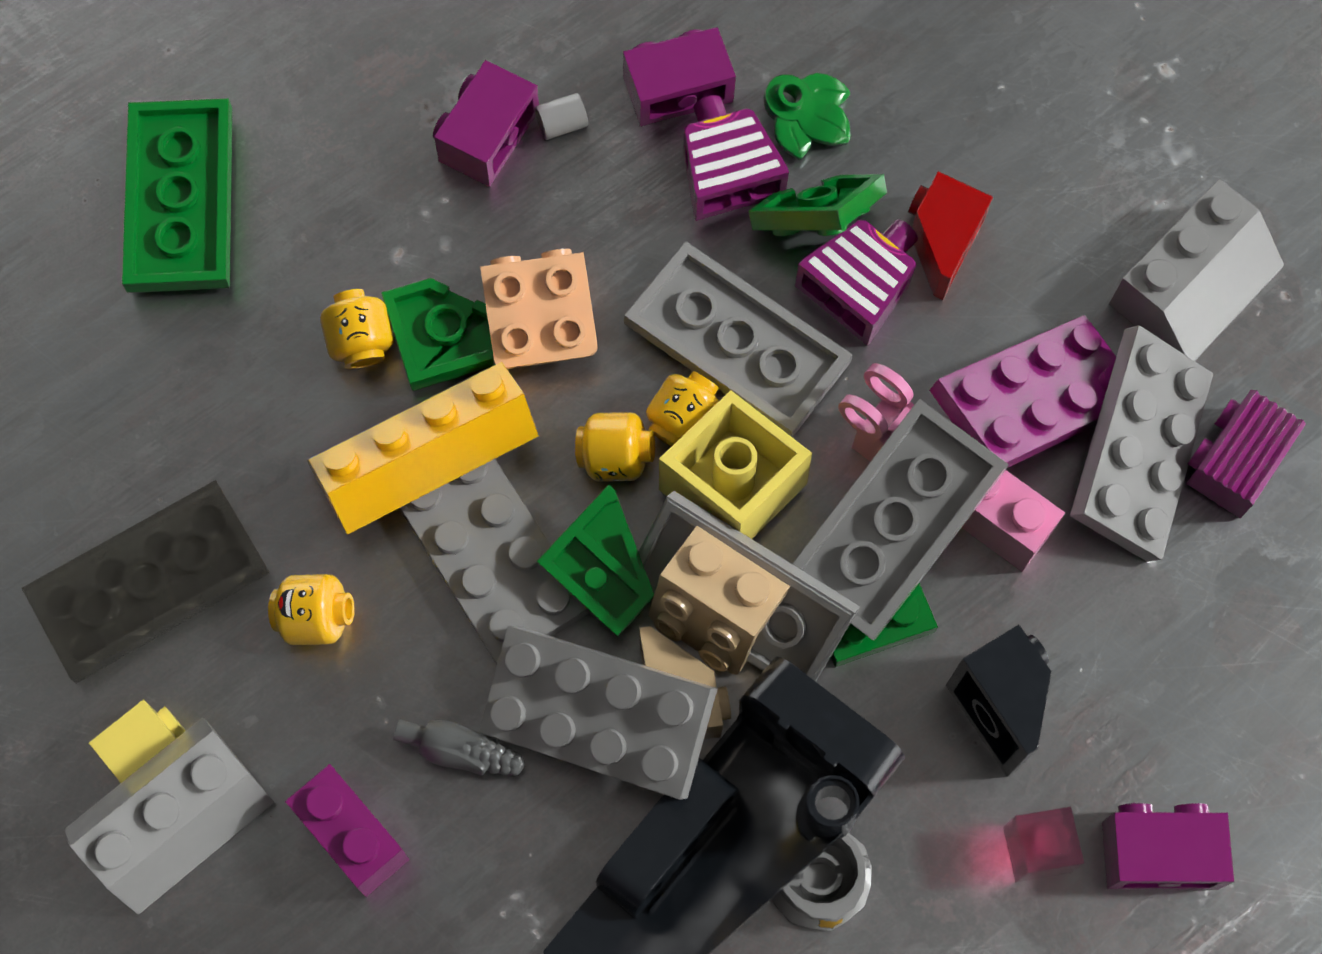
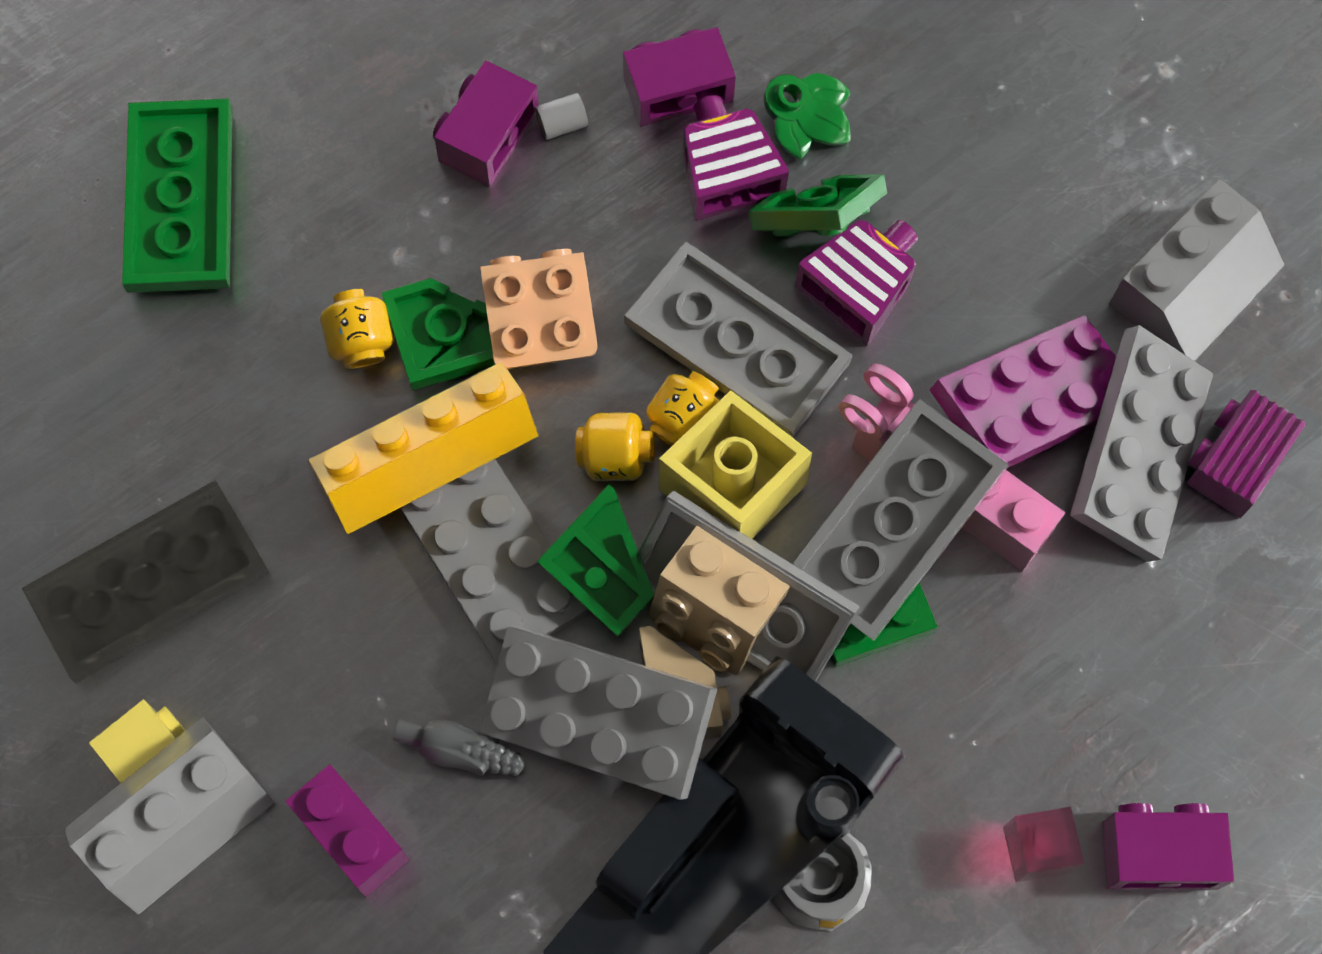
(310, 609): yellow head -> none
(946, 227): red slope -> none
(1005, 695): black slope -> none

